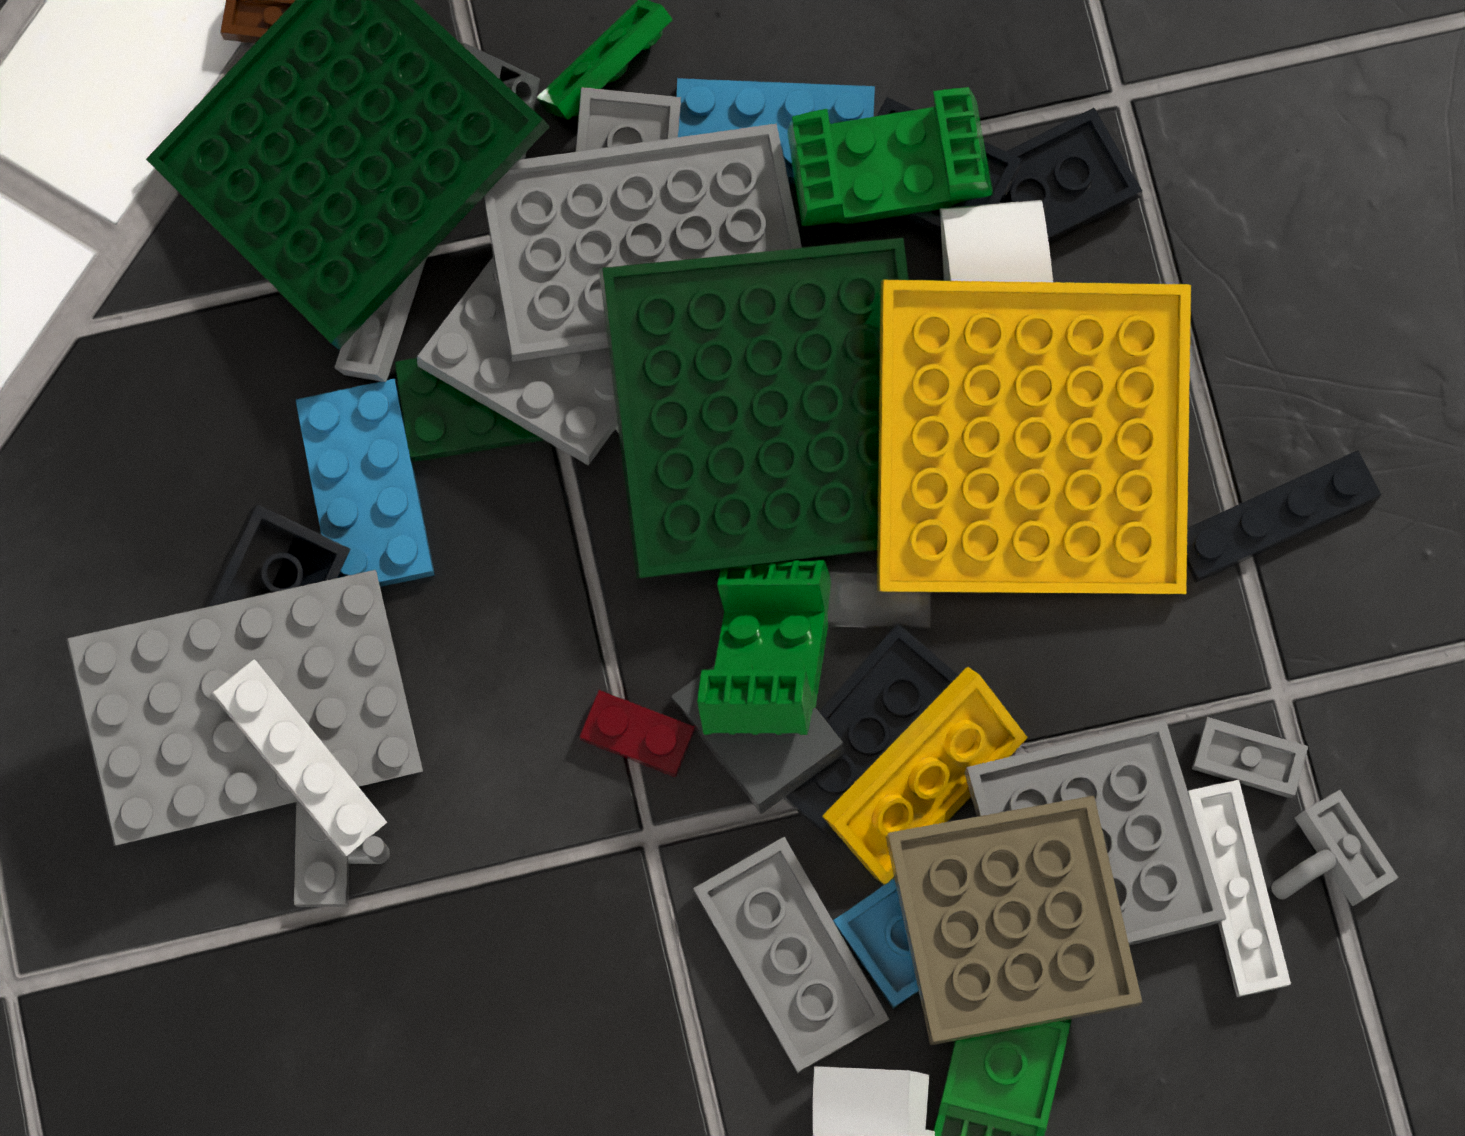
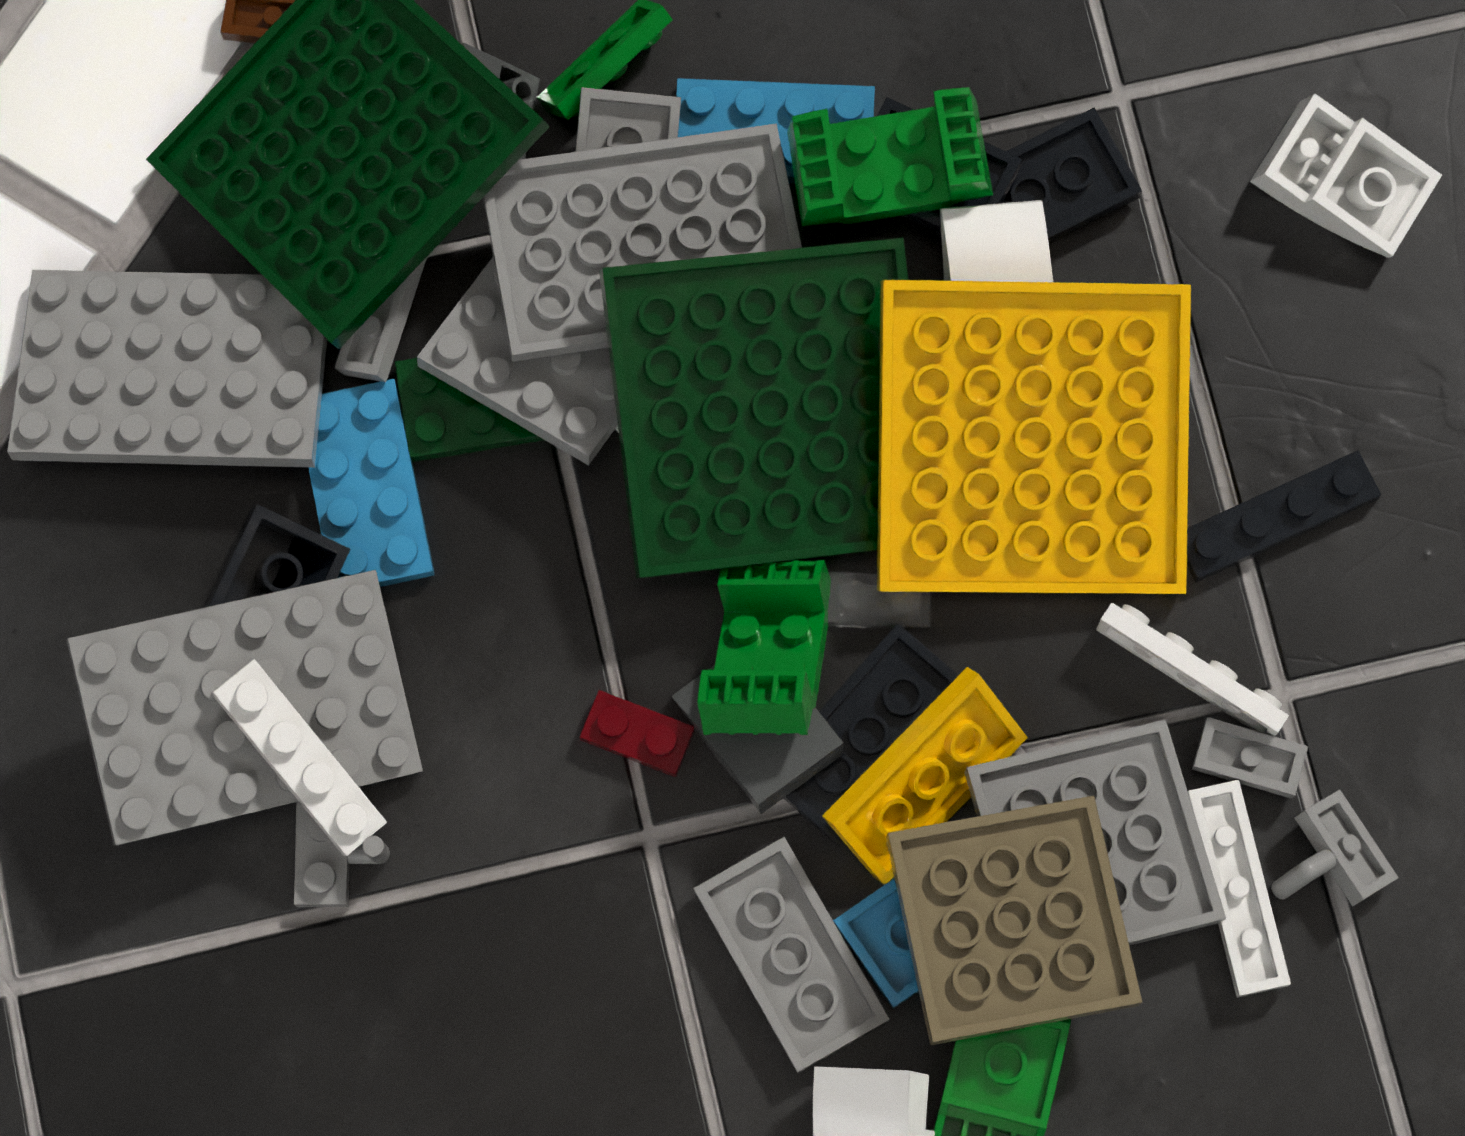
(166, 371): none -> light grey plate
(1175, 659): none -> white plate
(1346, 176): none -> white slope

